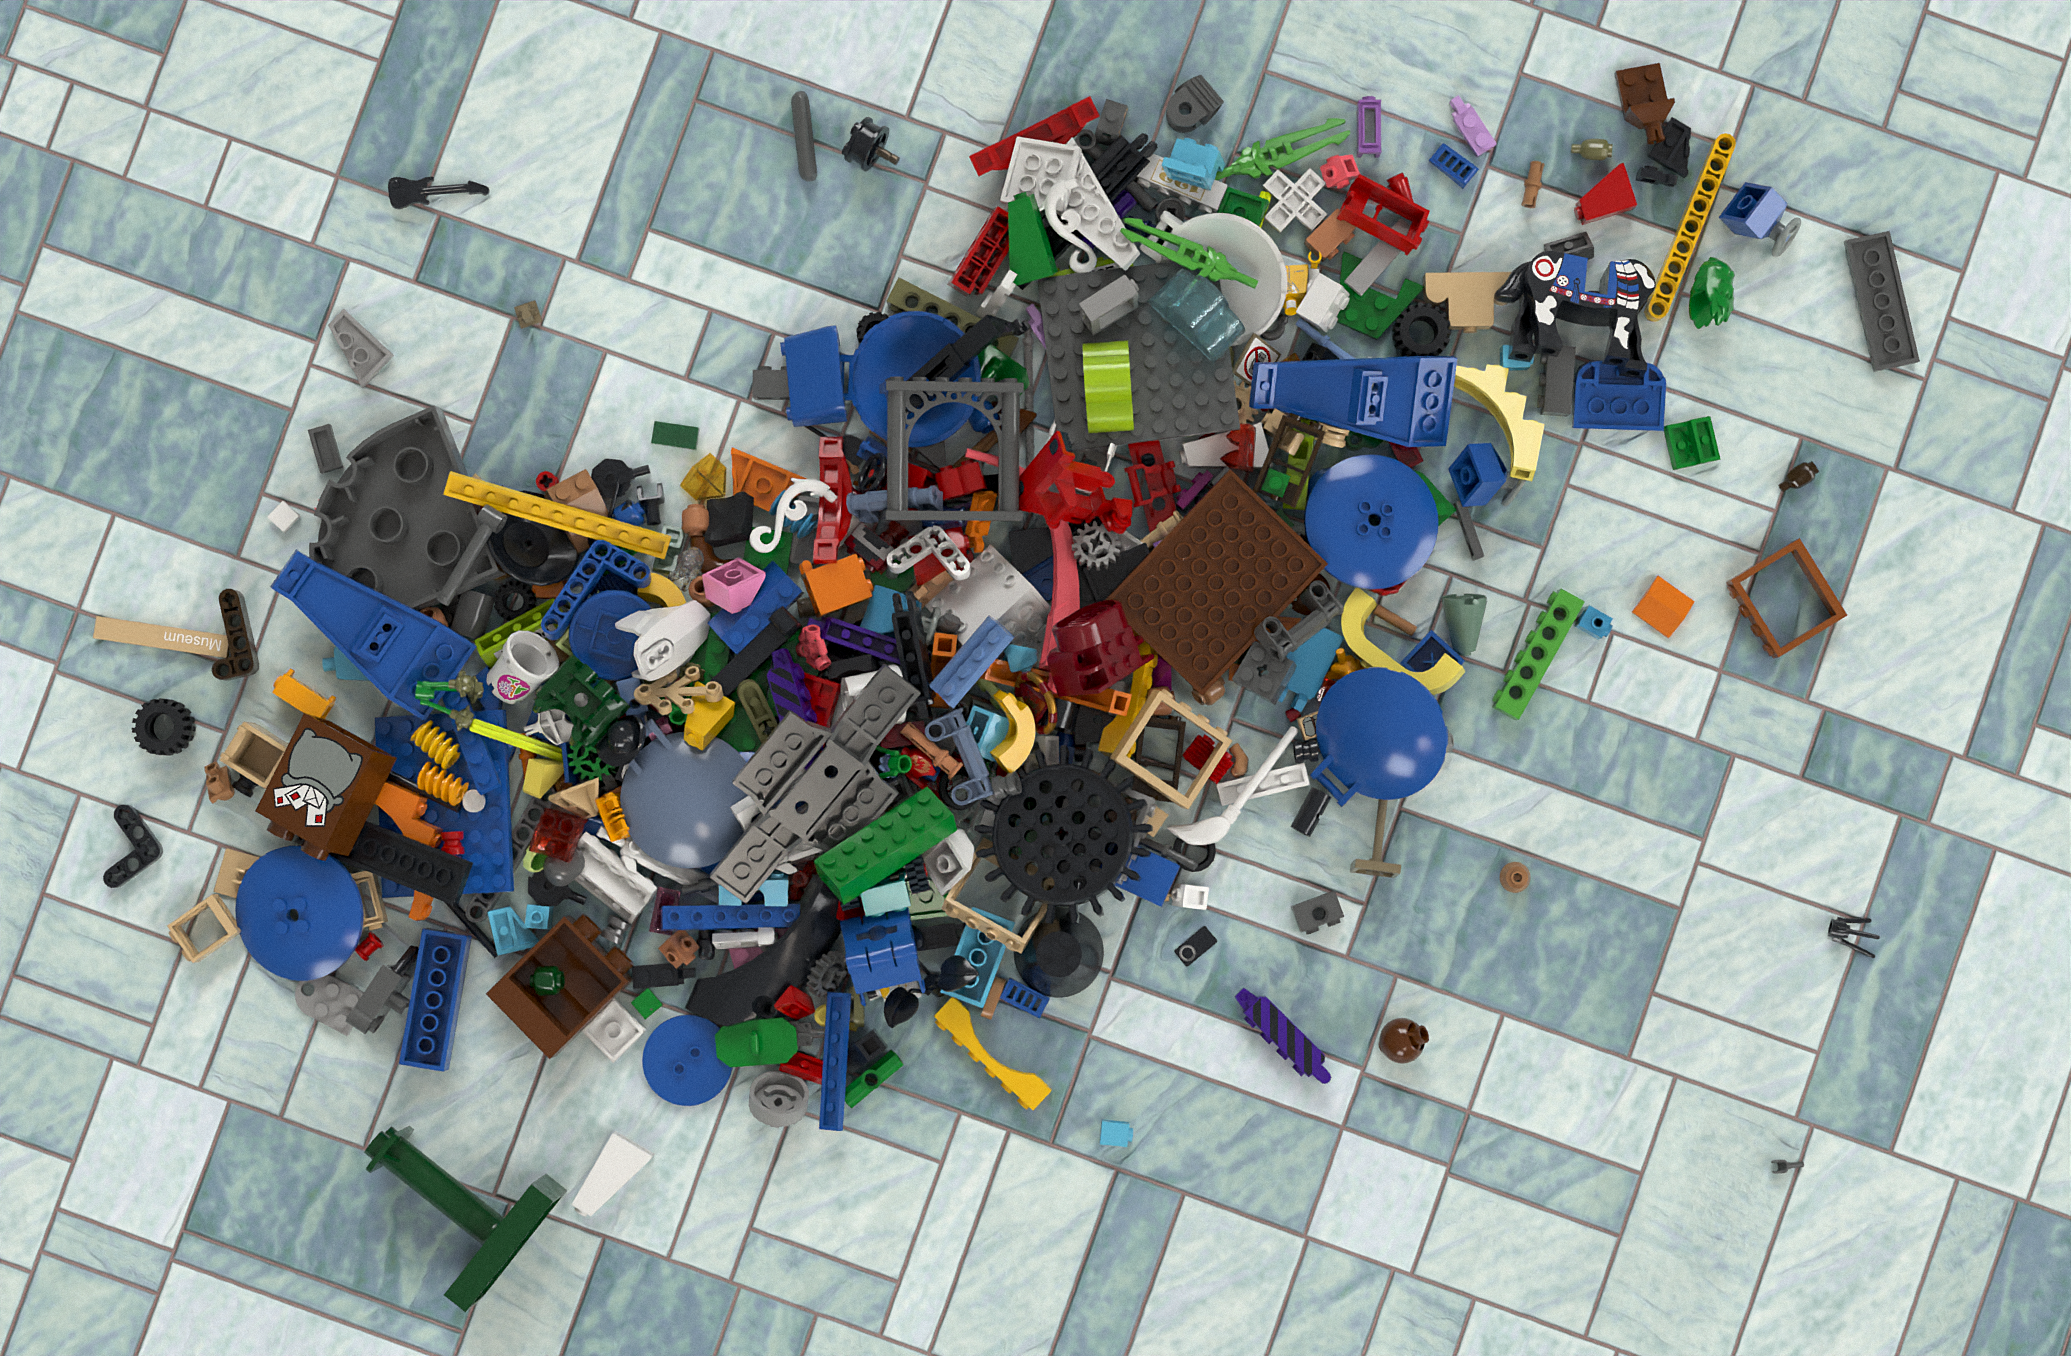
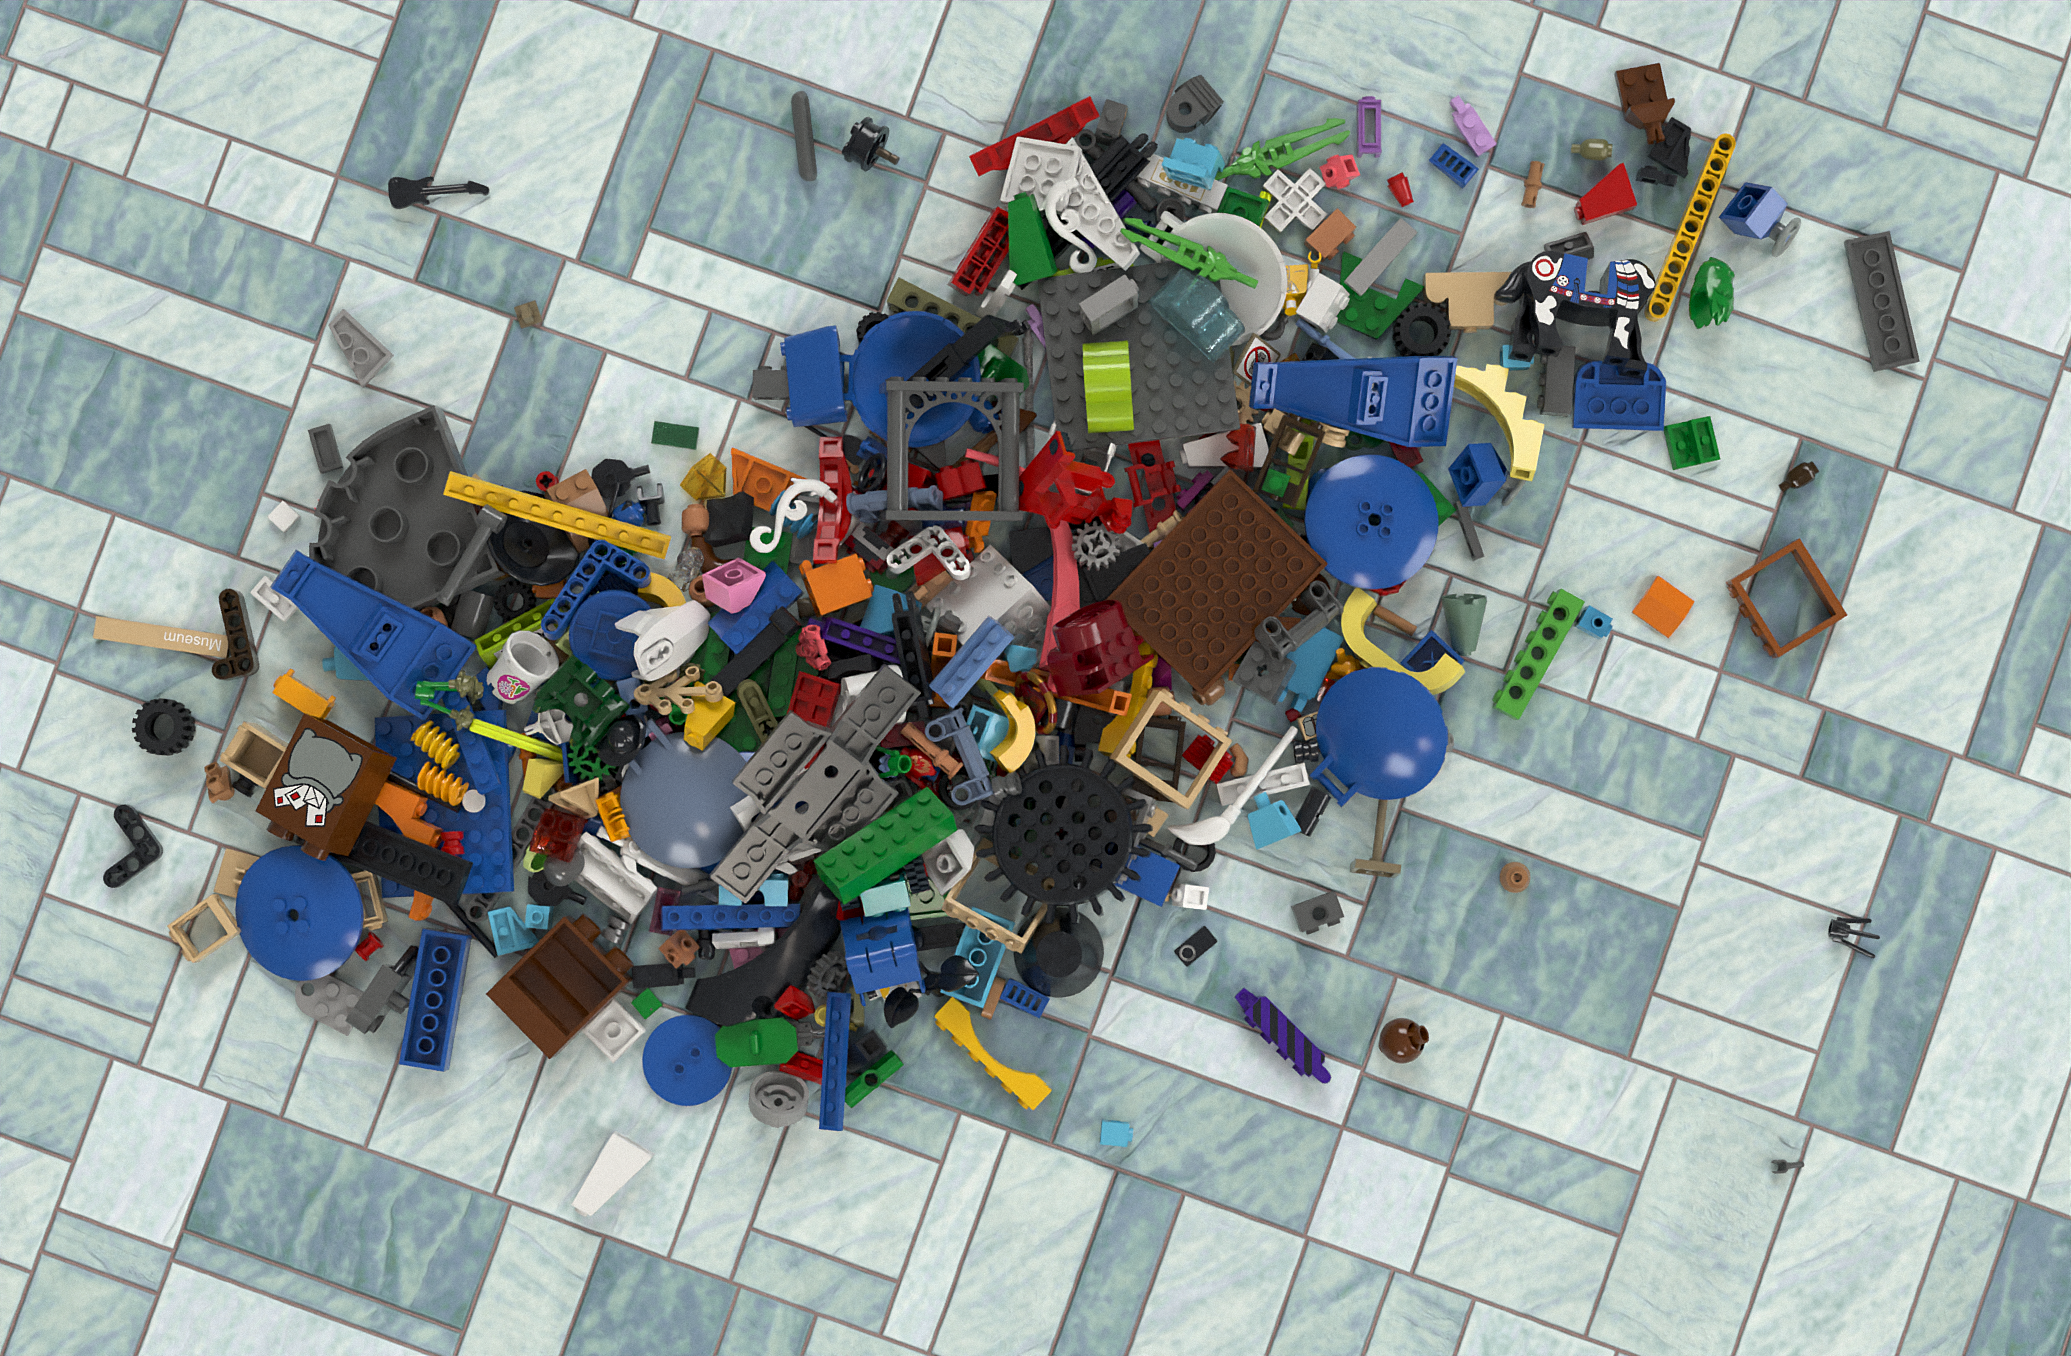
(273, 600): none -> white plate
(498, 1235): dark green piece -> none
(547, 980): dark green head -> none
(675, 546): sand green slope -> none
(789, 690): dark purple hinge -> none
(1271, 821): none -> medium azure torso
(1354, 204): red door -> none

